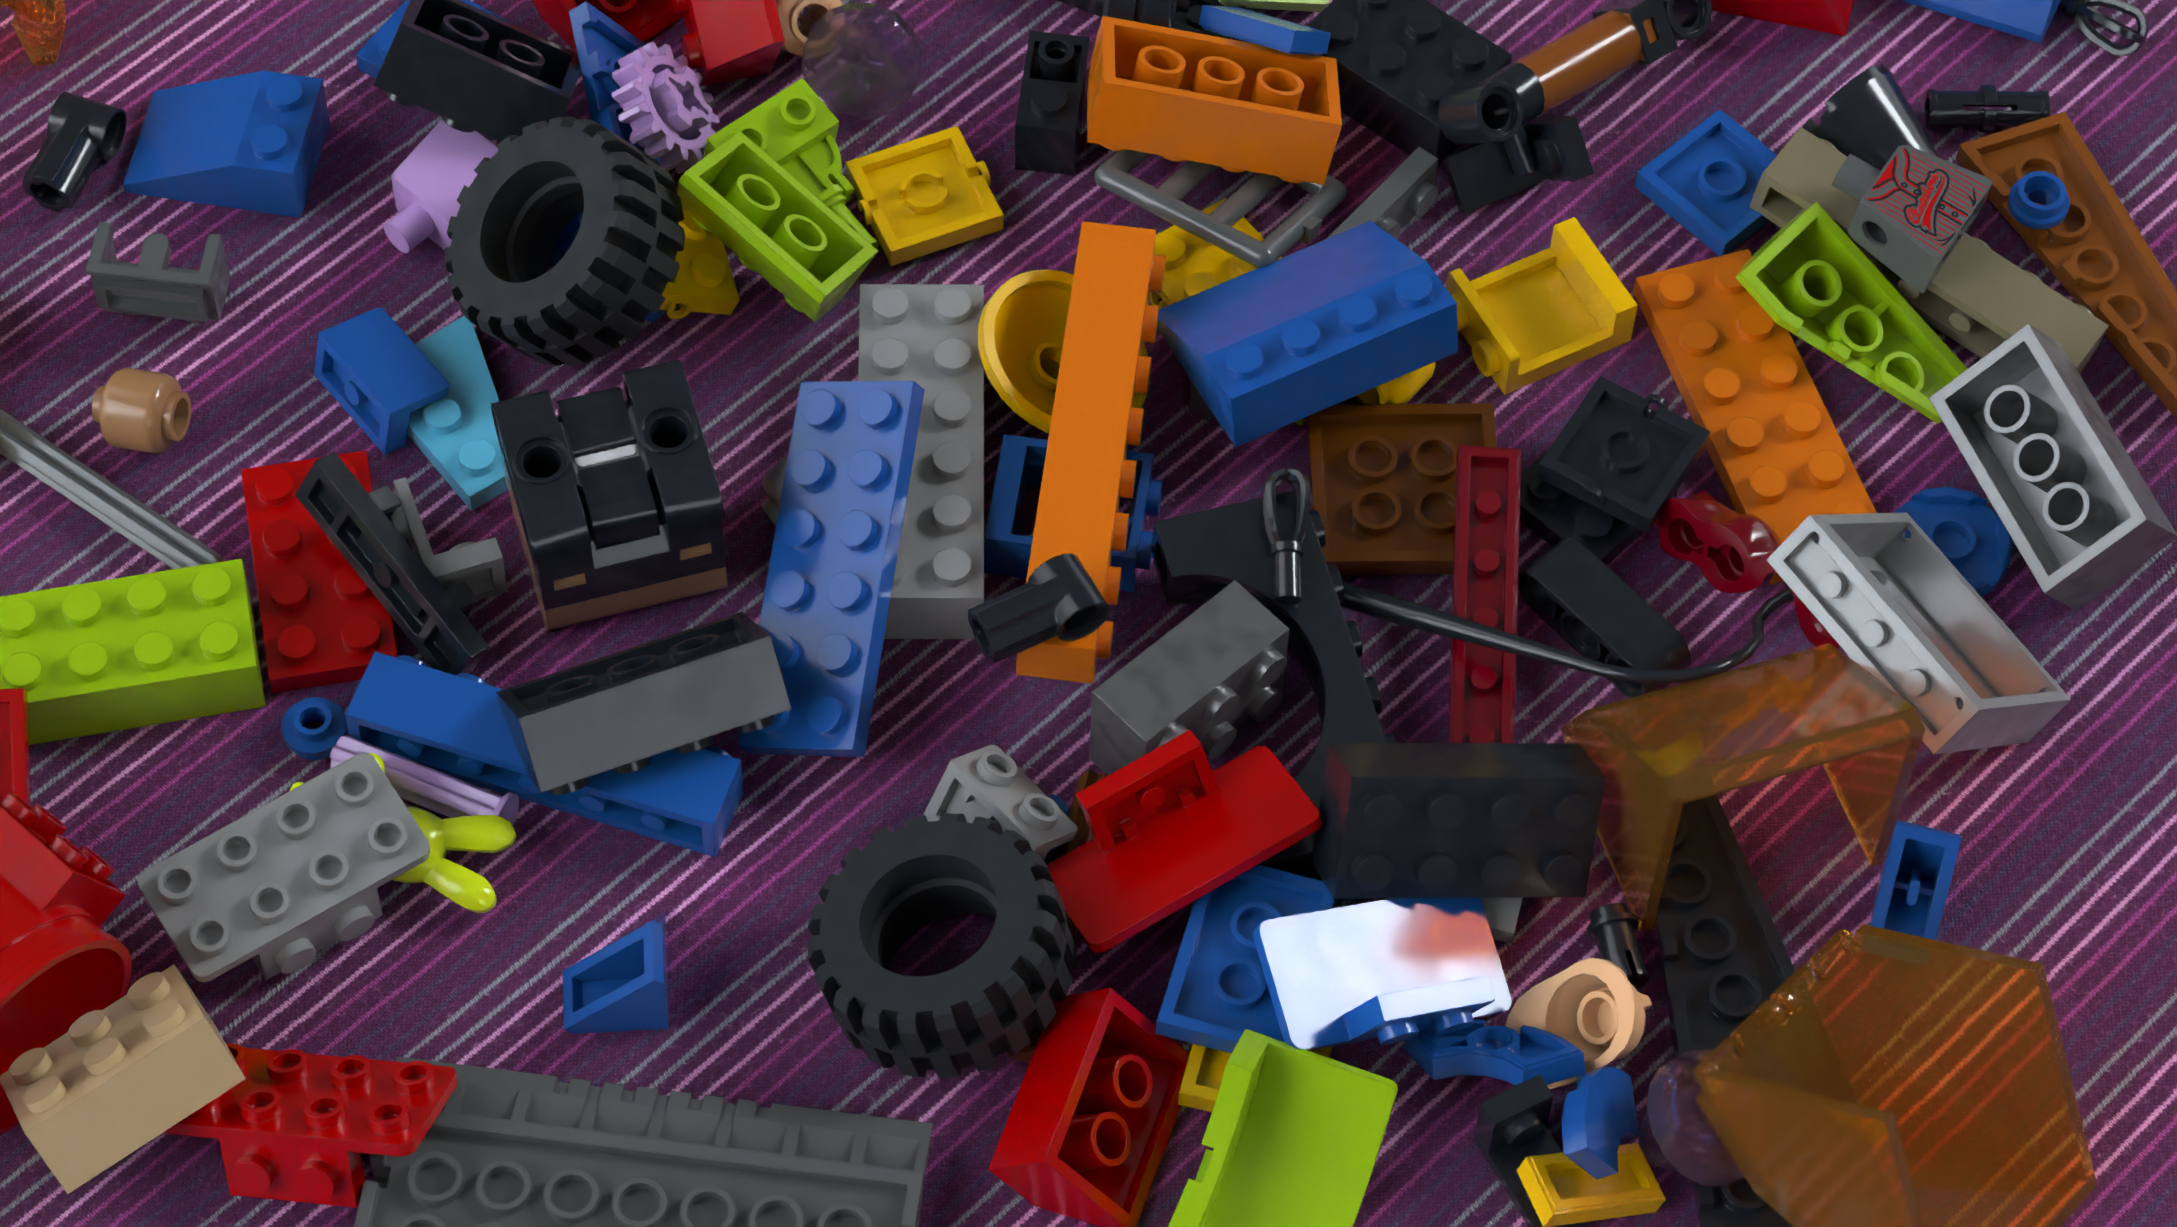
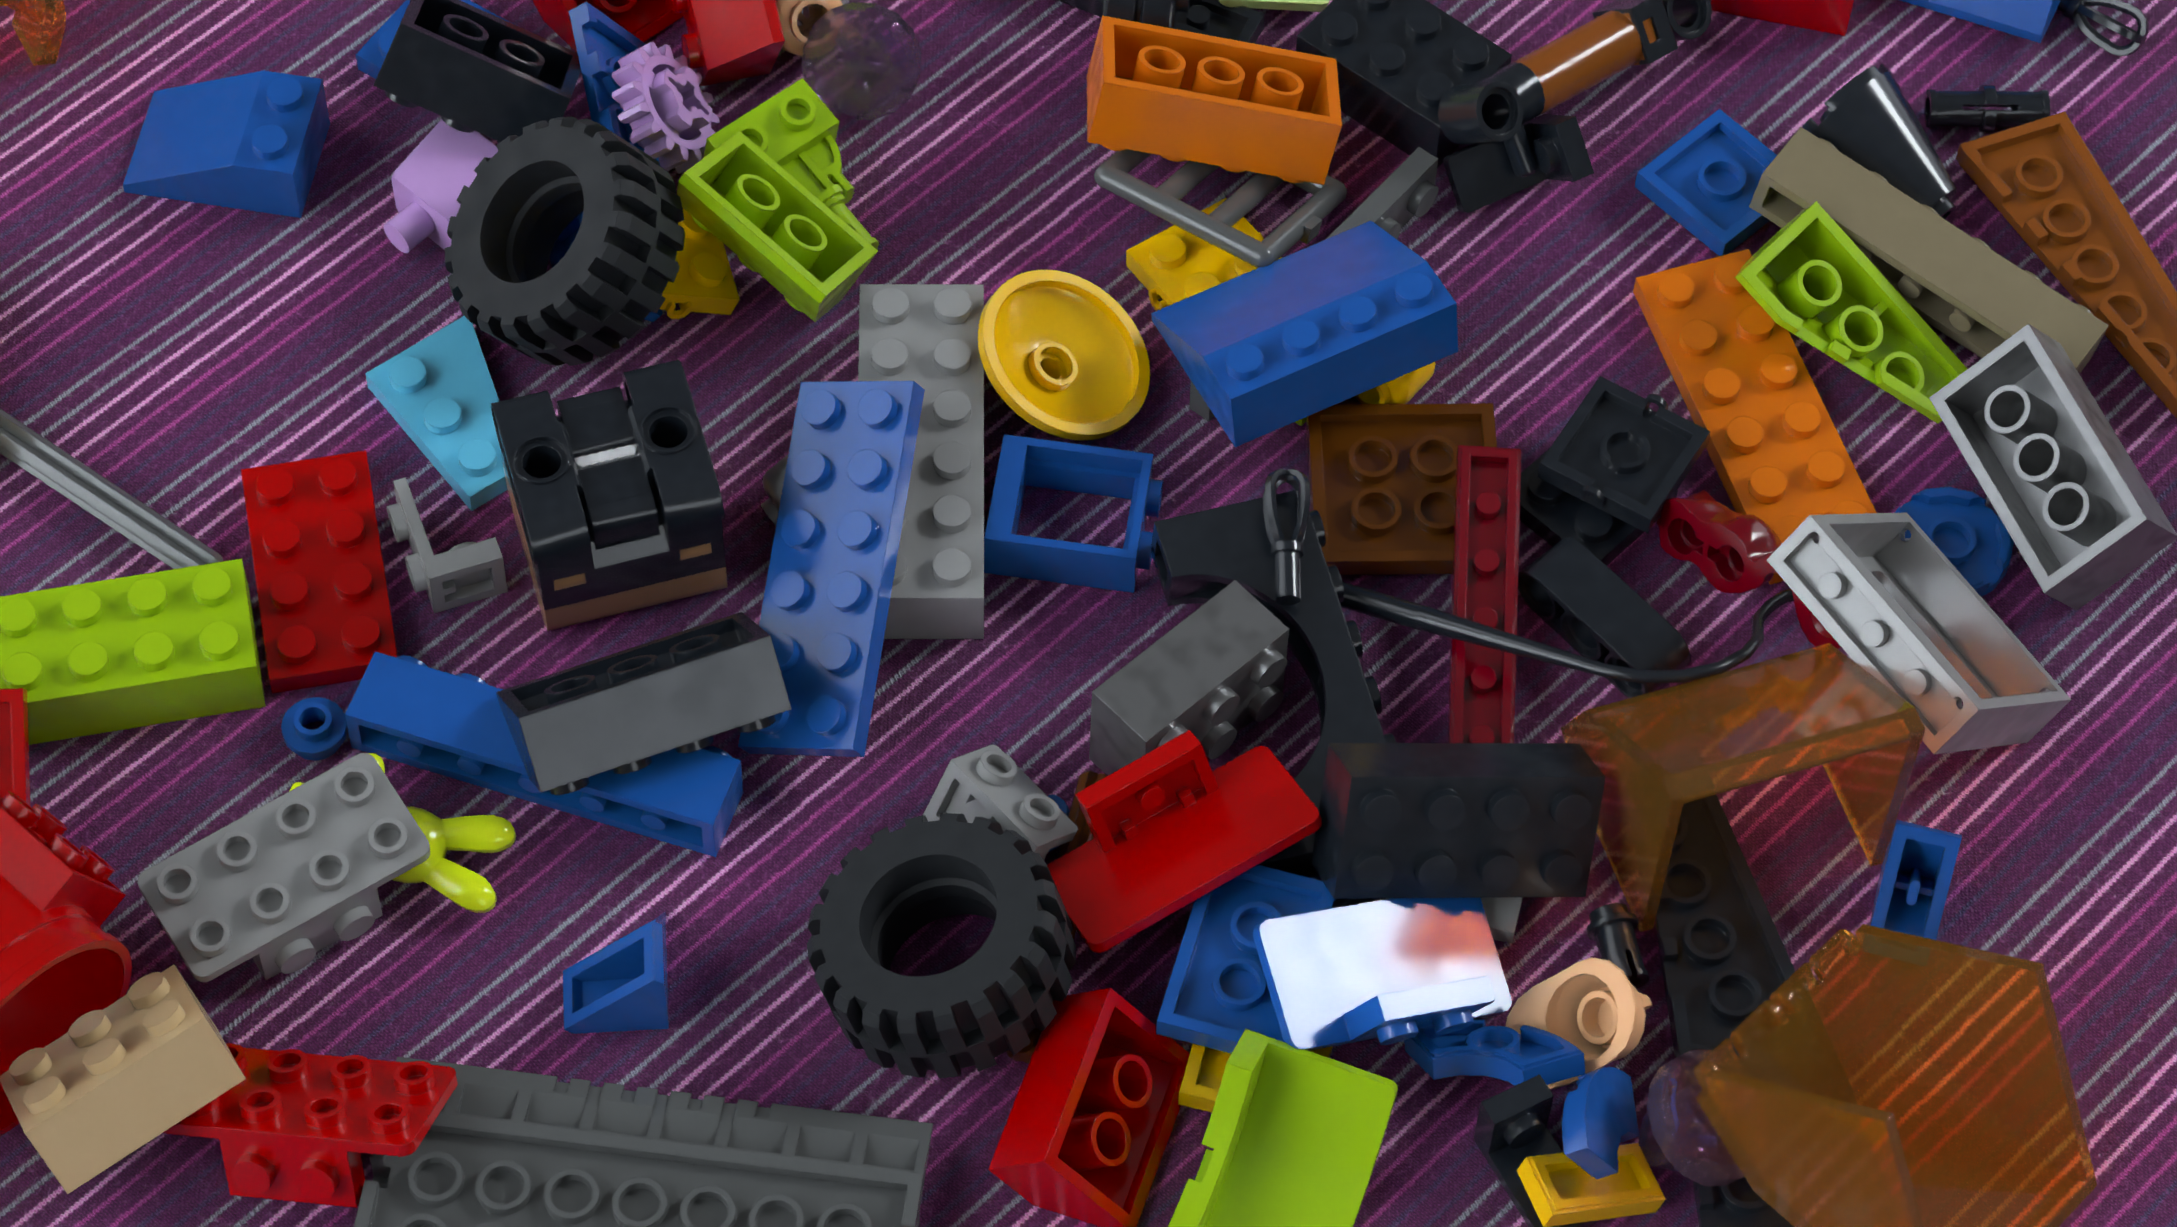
(78, 137): black piece -> none
(142, 410): medium nougat head -> none
(154, 287): dark grey window -> none
(377, 375): blue panel -> none
(390, 568): black hinge -> none
(430, 787): lavender axle -> none
(925, 195): yellow plate -> none
(1051, 103): black slope -> none
(1054, 602): black piece -> none
(1093, 427): orange brick -> none
(1264, 30): blue tile -> none
(1543, 310): yellow panel -> none
(1912, 210): dark grey torso -> none
(2043, 189): blue plate -> none

